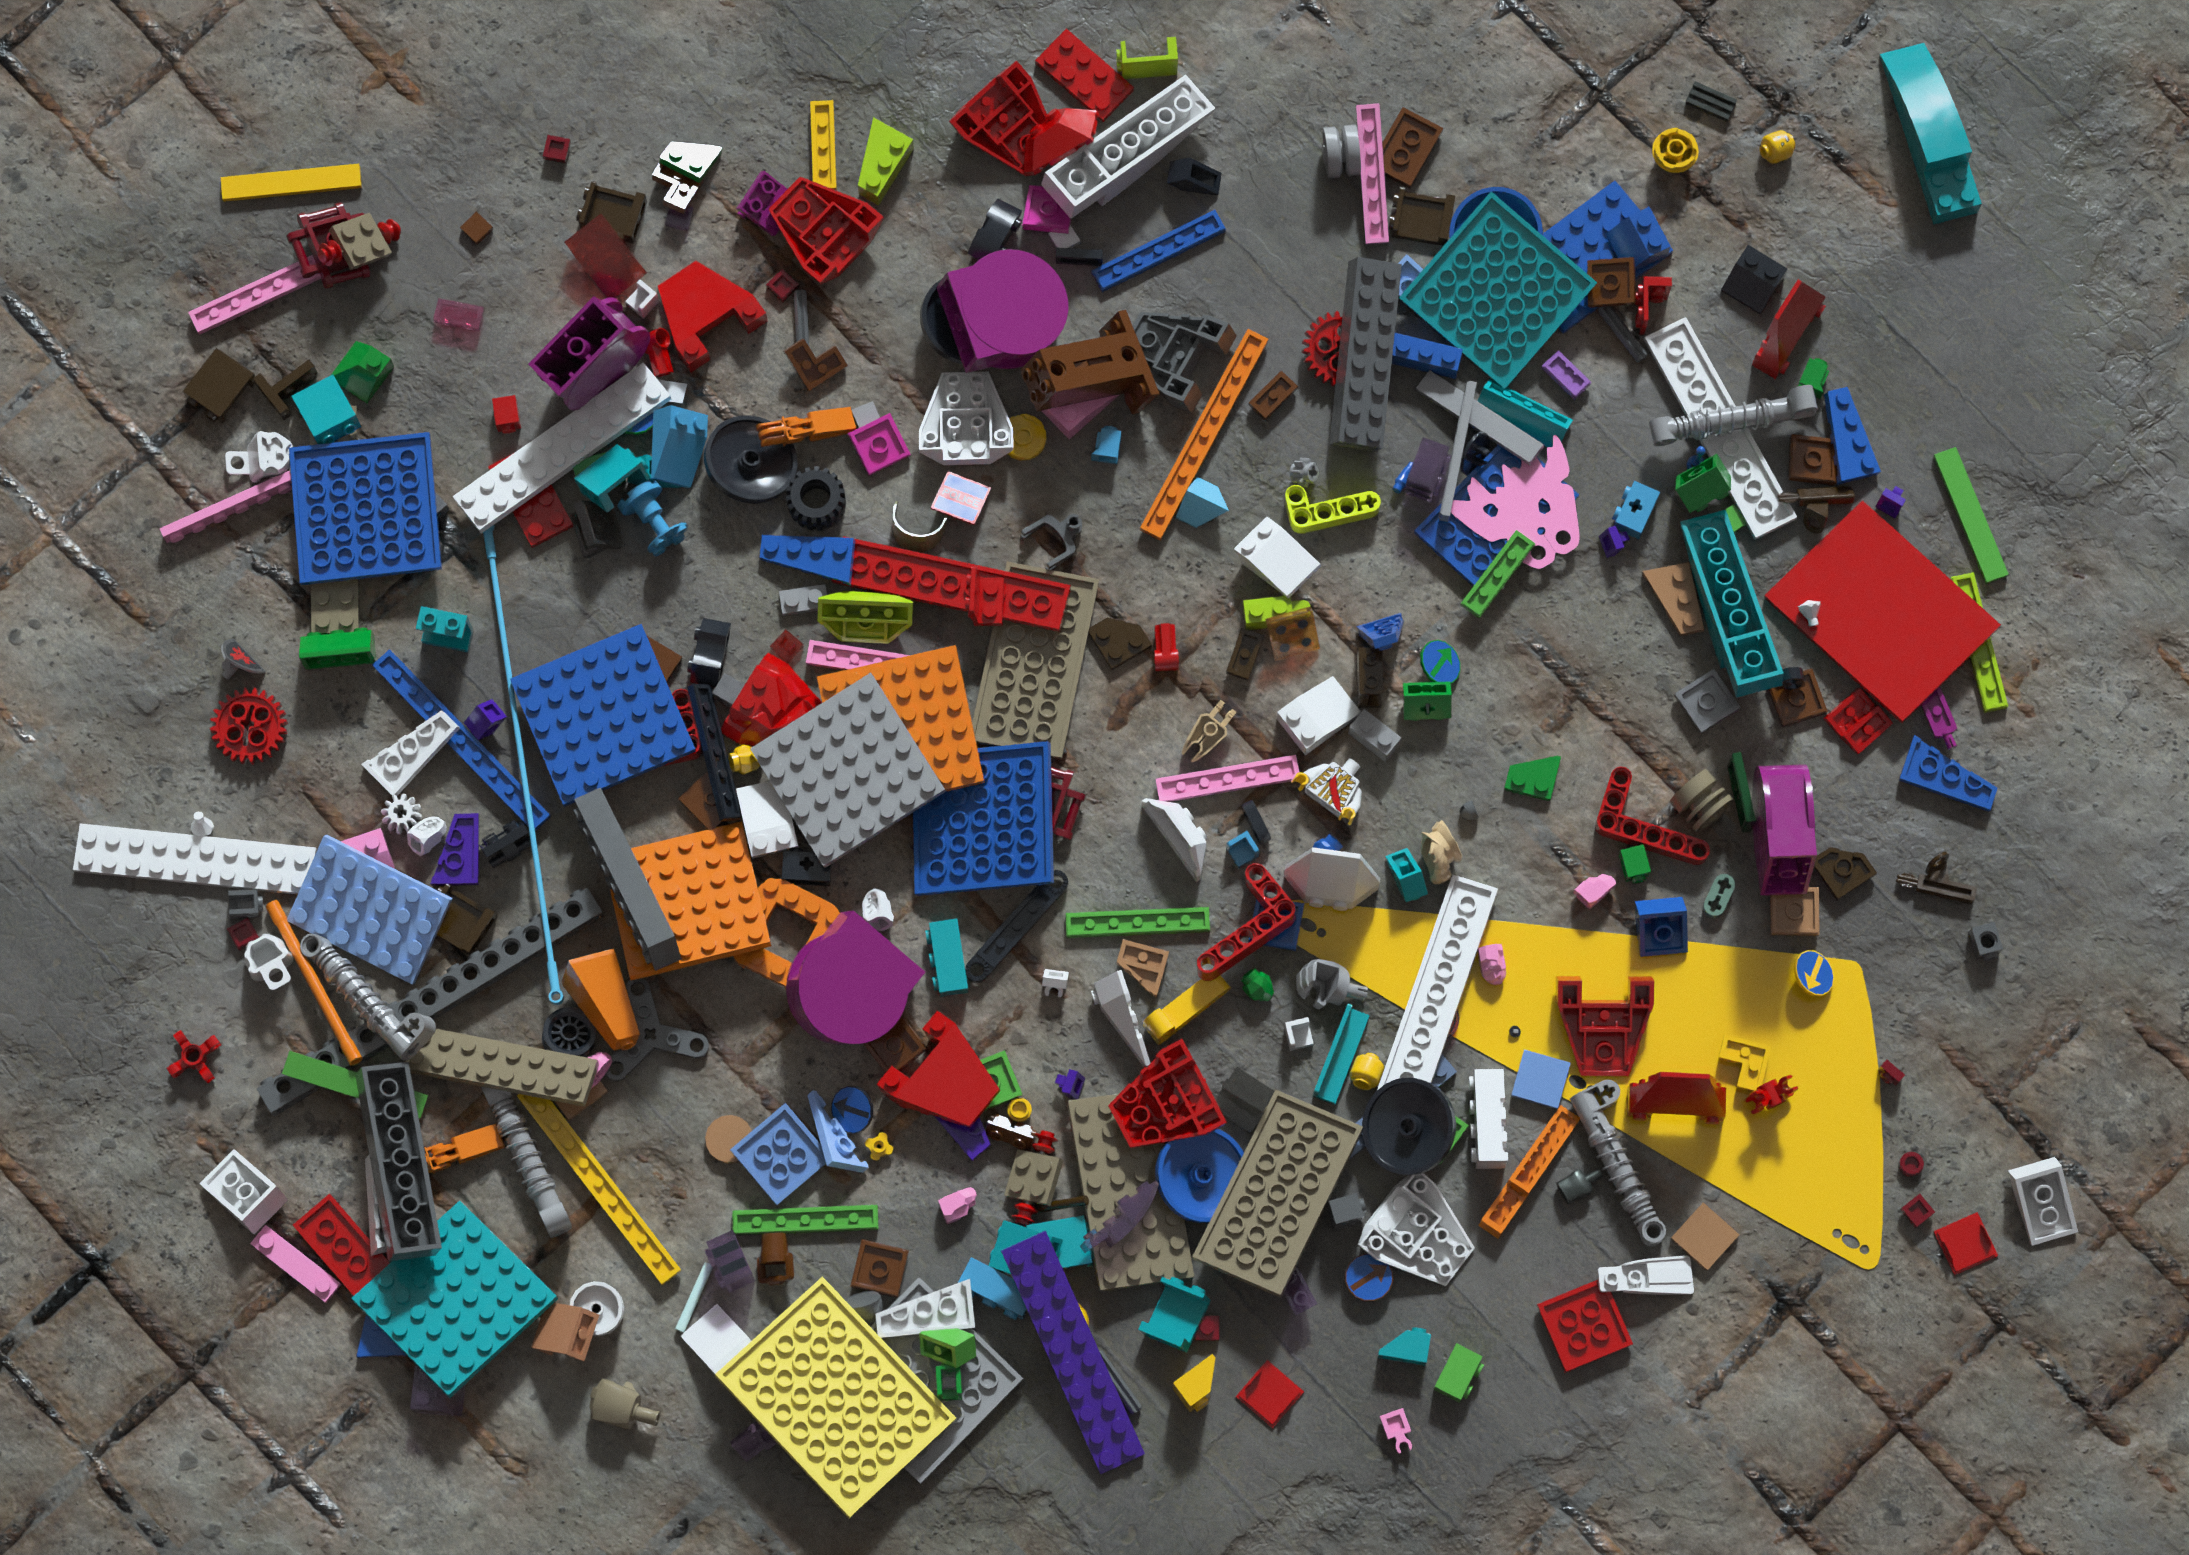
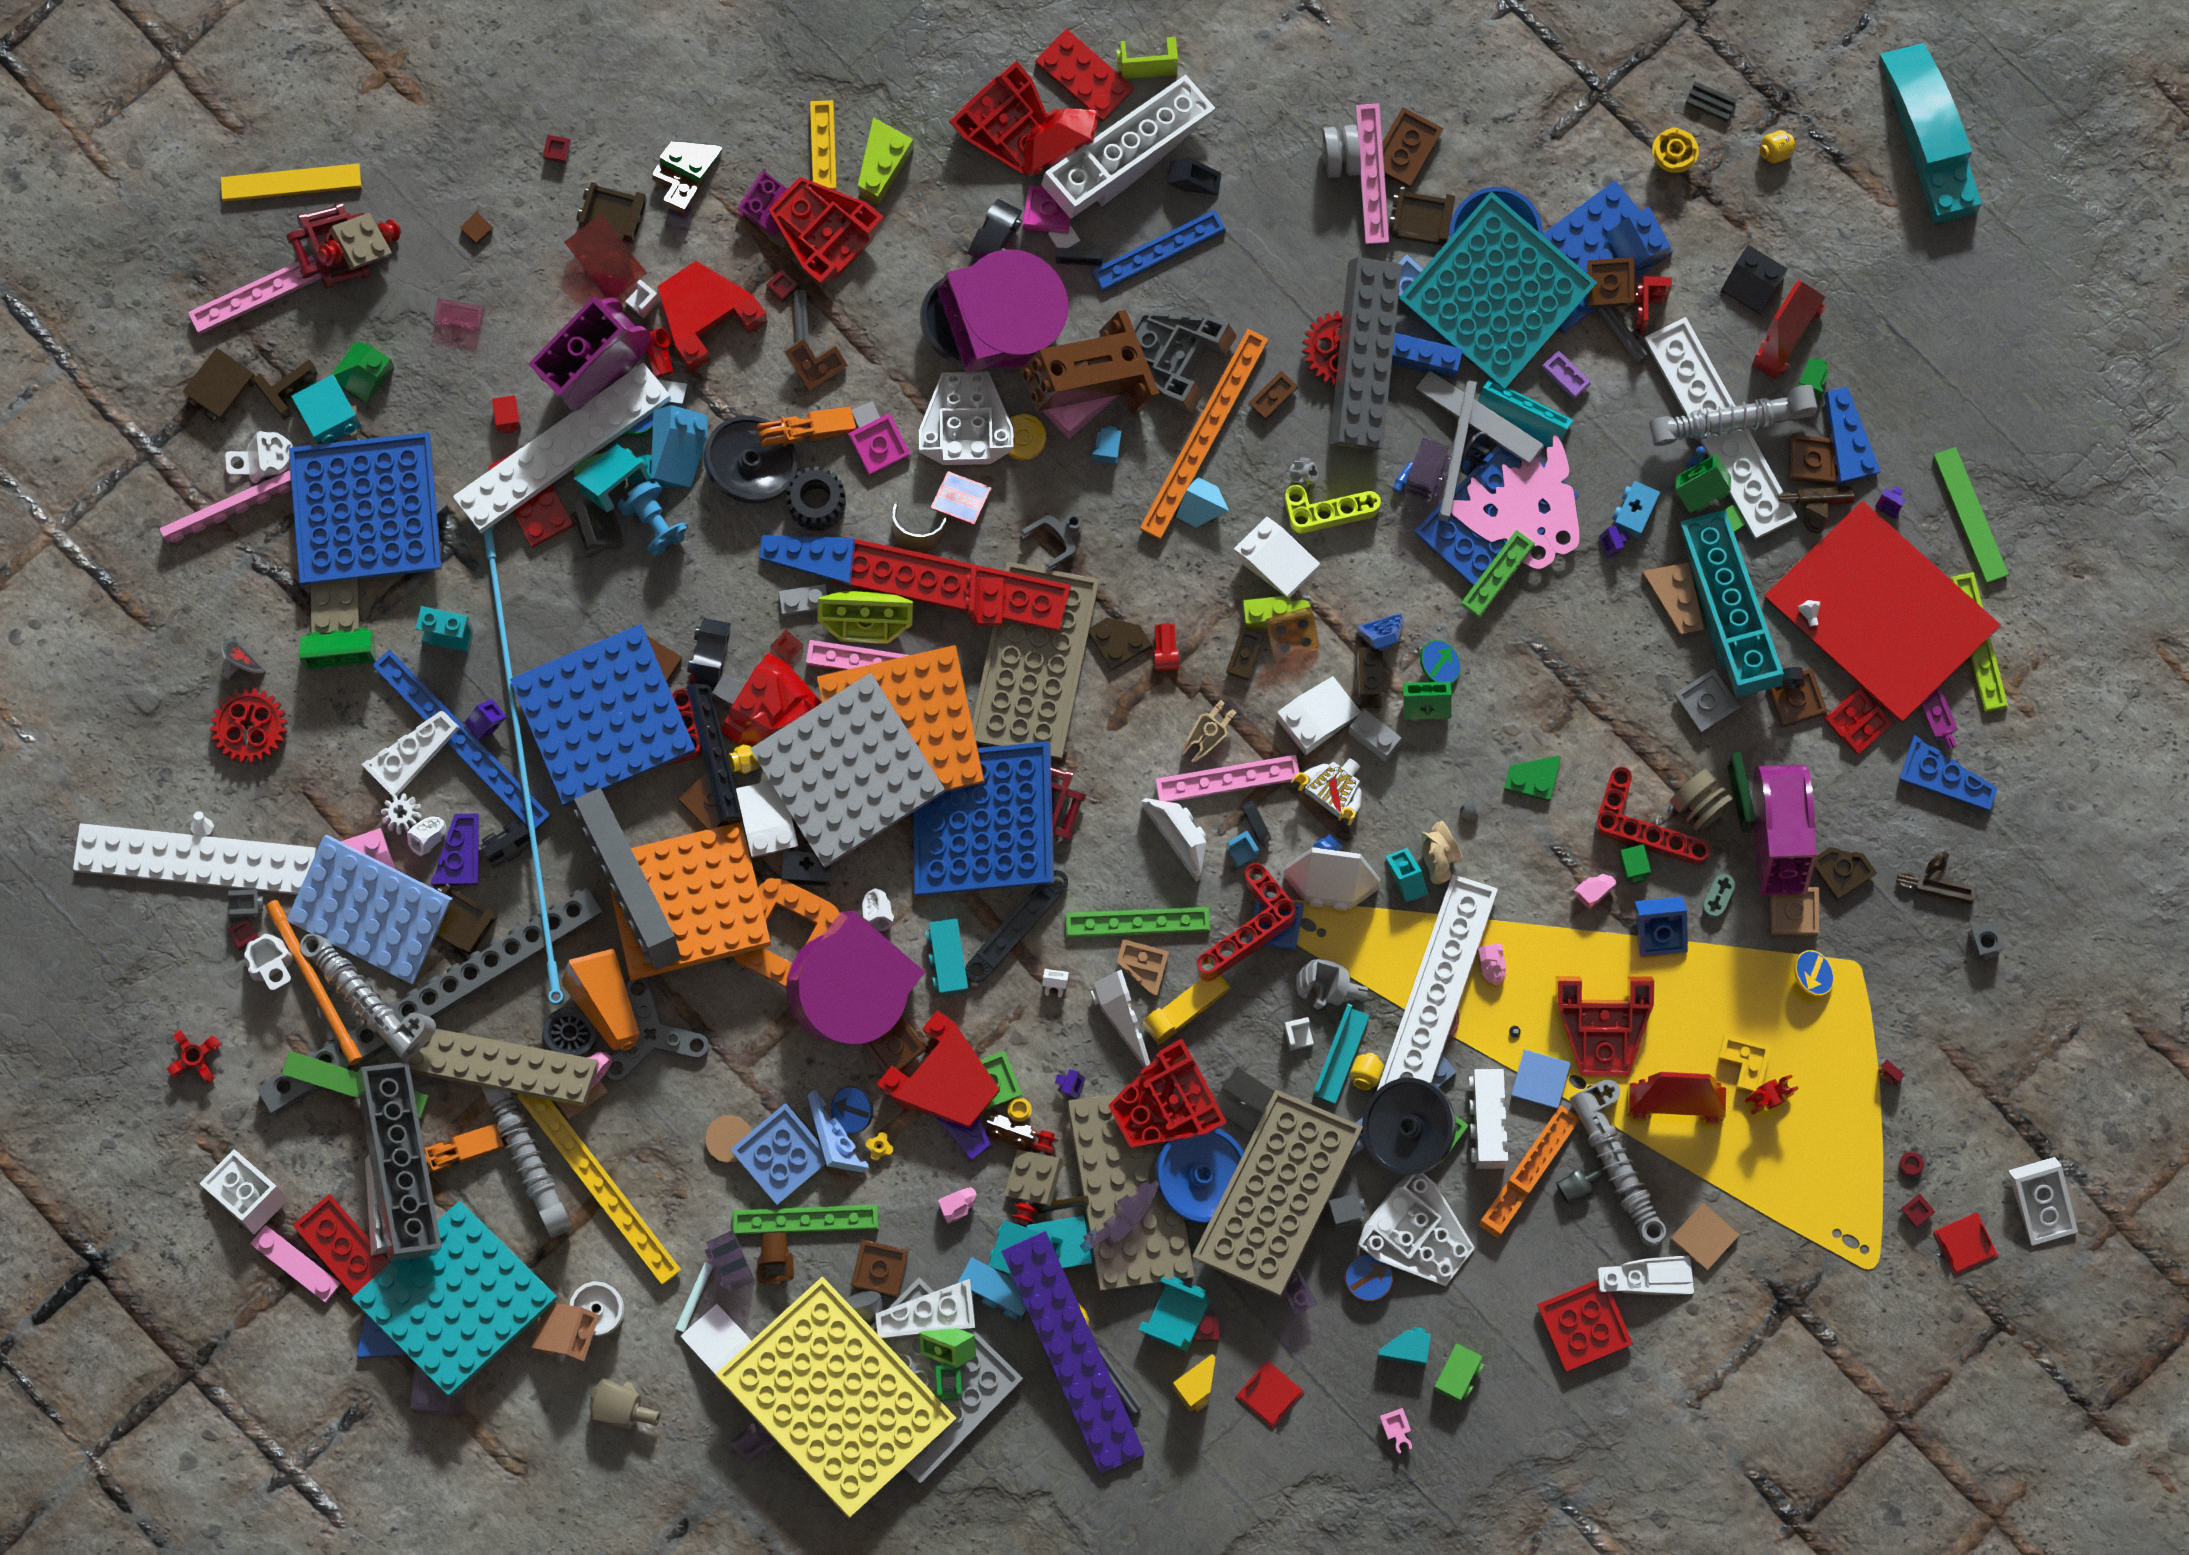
(1257, 985): green rock -> none

